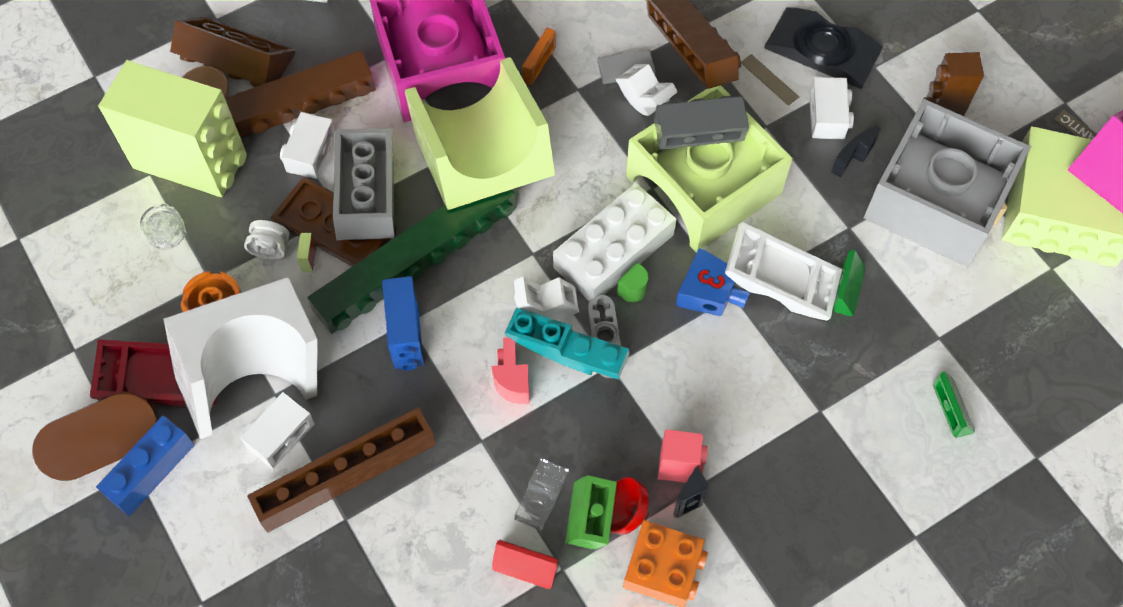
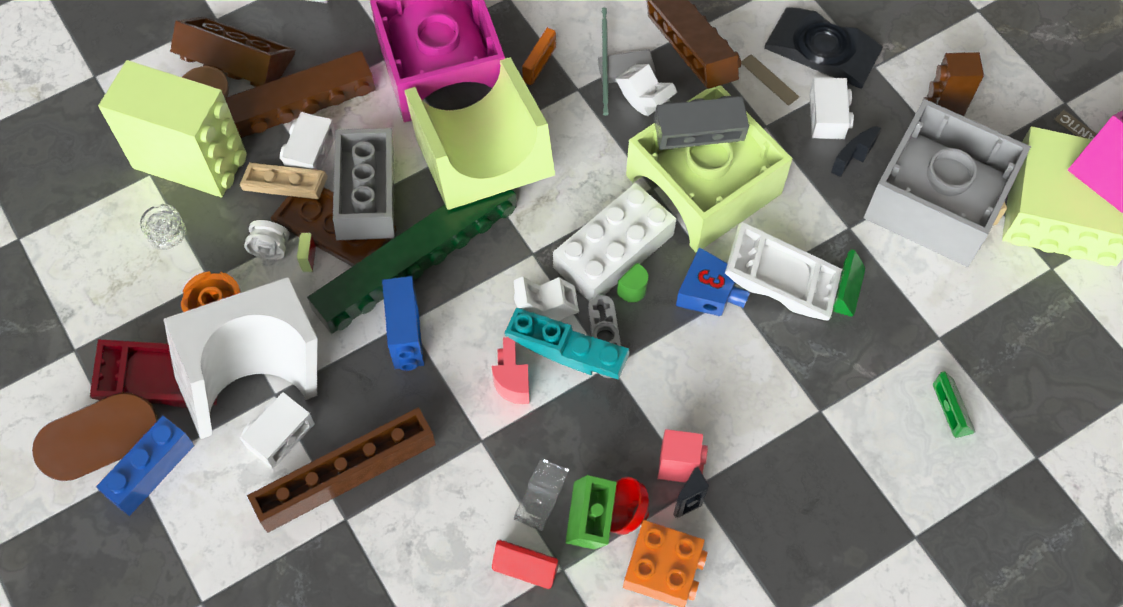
(284, 180): none -> tan tile
(605, 61): none -> sand green piece

